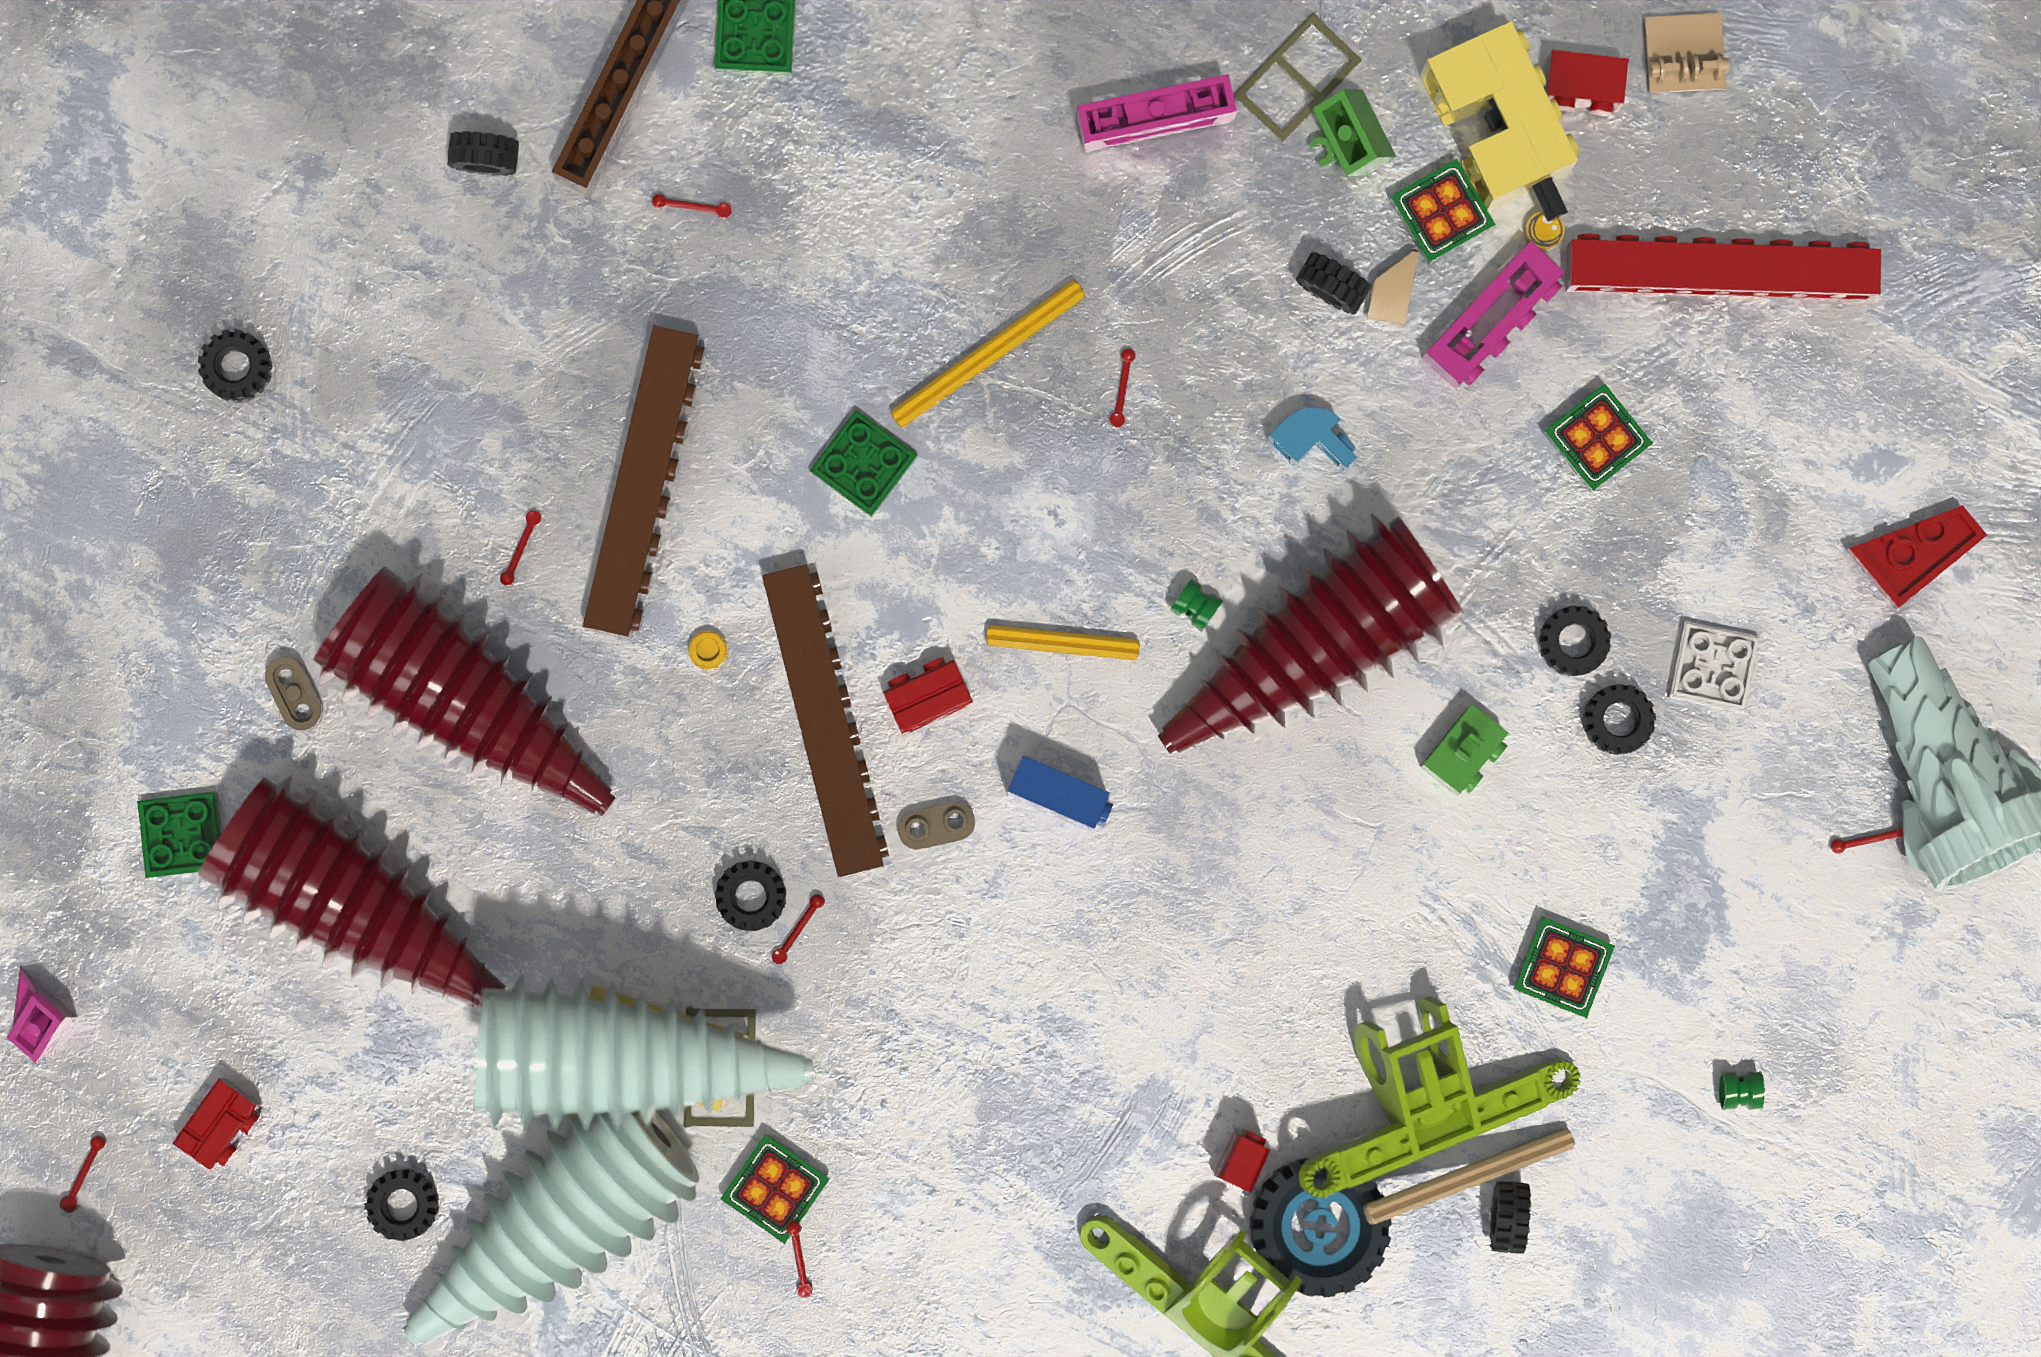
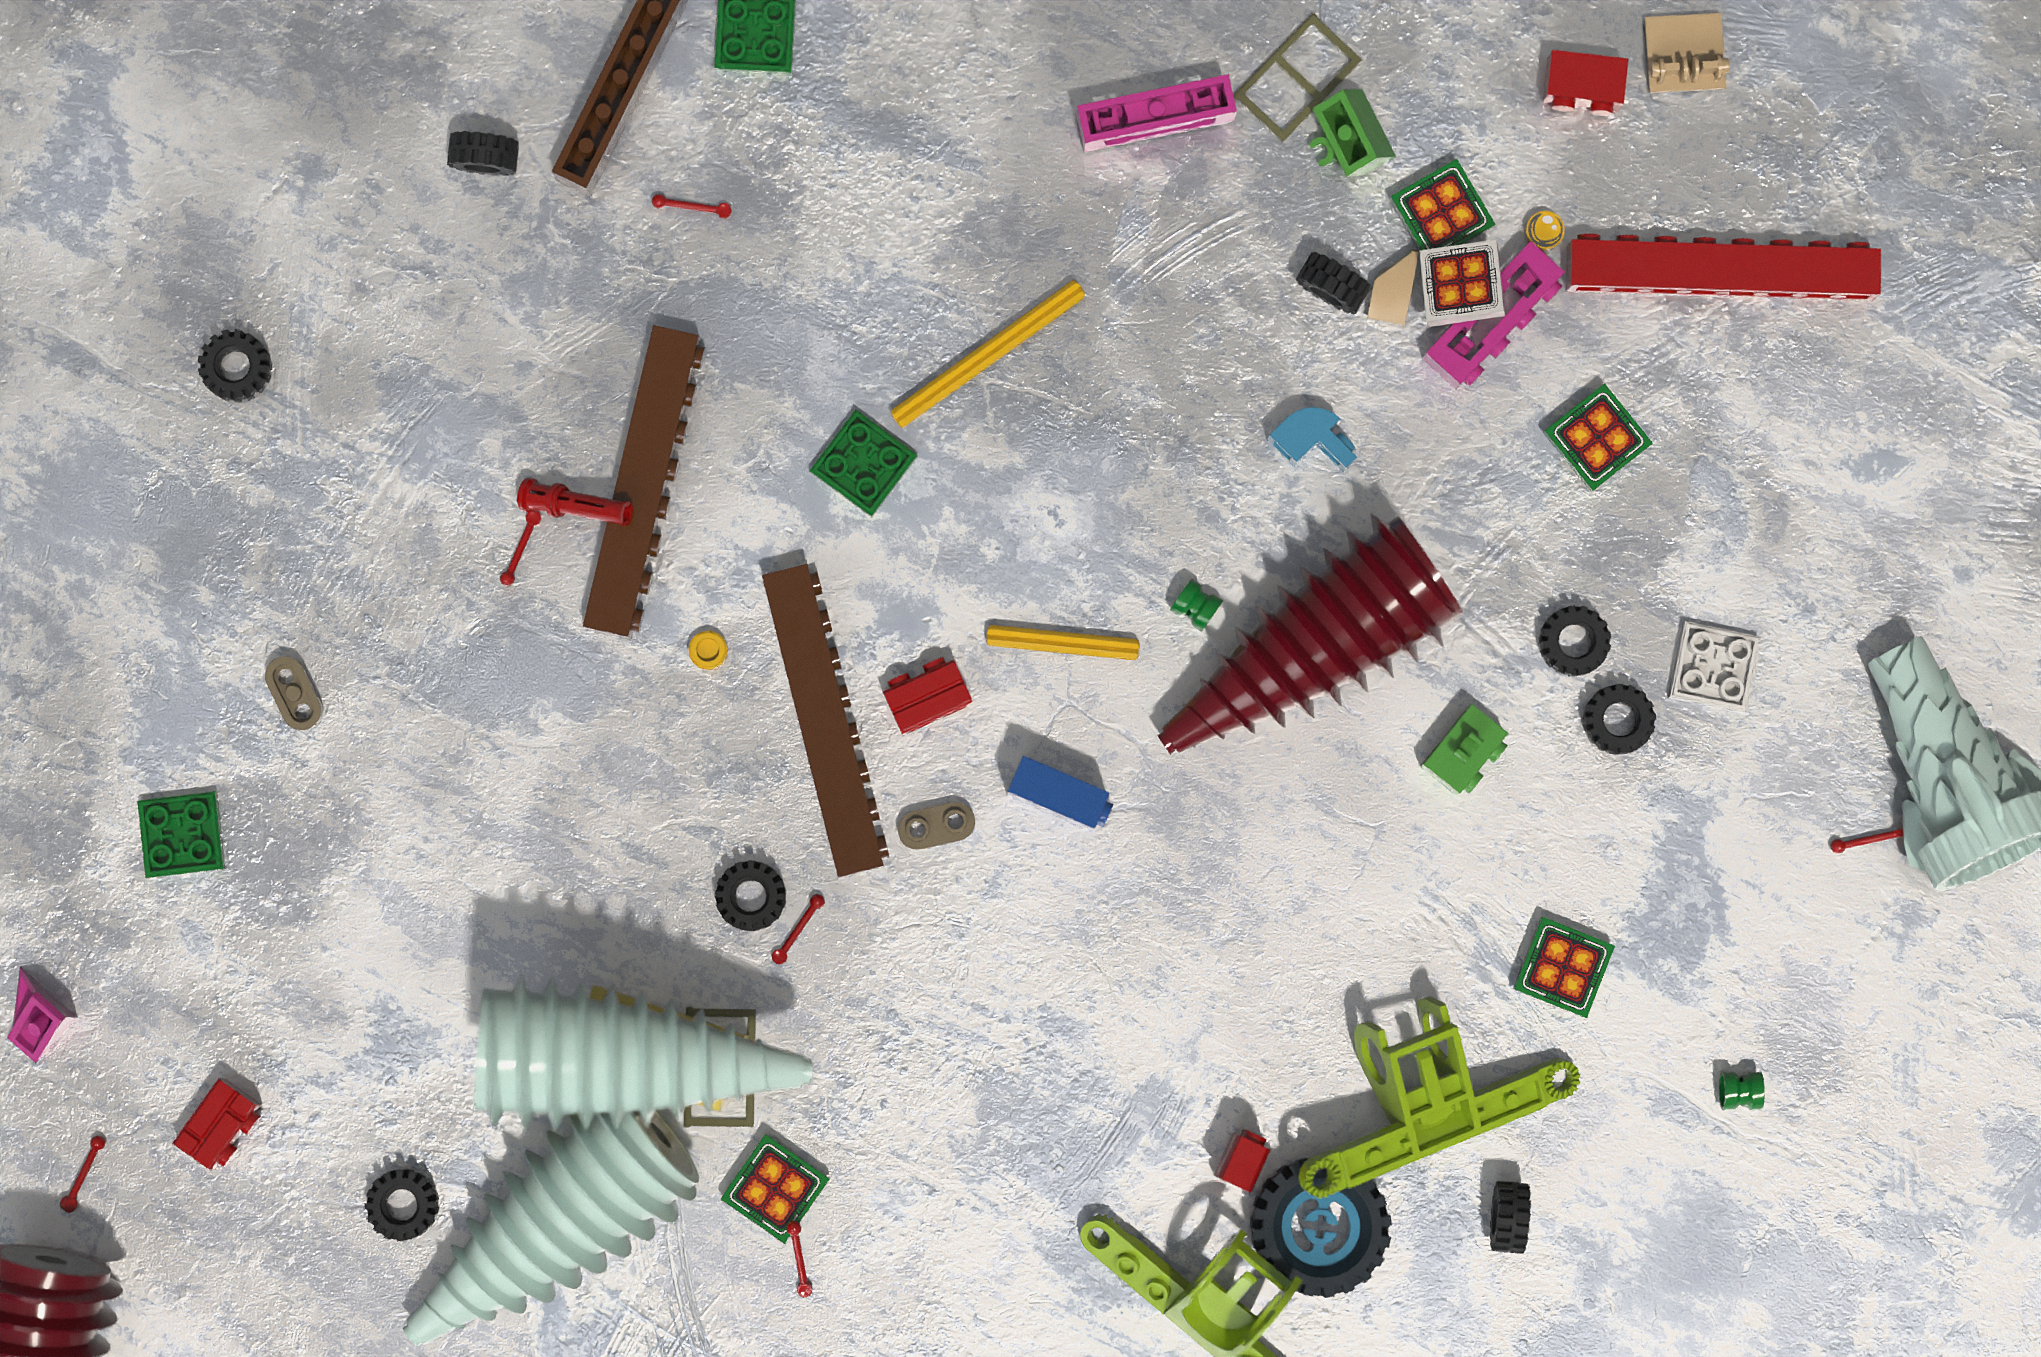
(337, 895): dark red cone -> none
(452, 691): dark red cone -> none
(559, 500): none -> red pin
(1117, 419): red hinge -> none
(1462, 283): none -> tile
(1468, 1176): tan axle -> none
(1532, 145): light yellow piece -> none
(1916, 554): red wing -> none

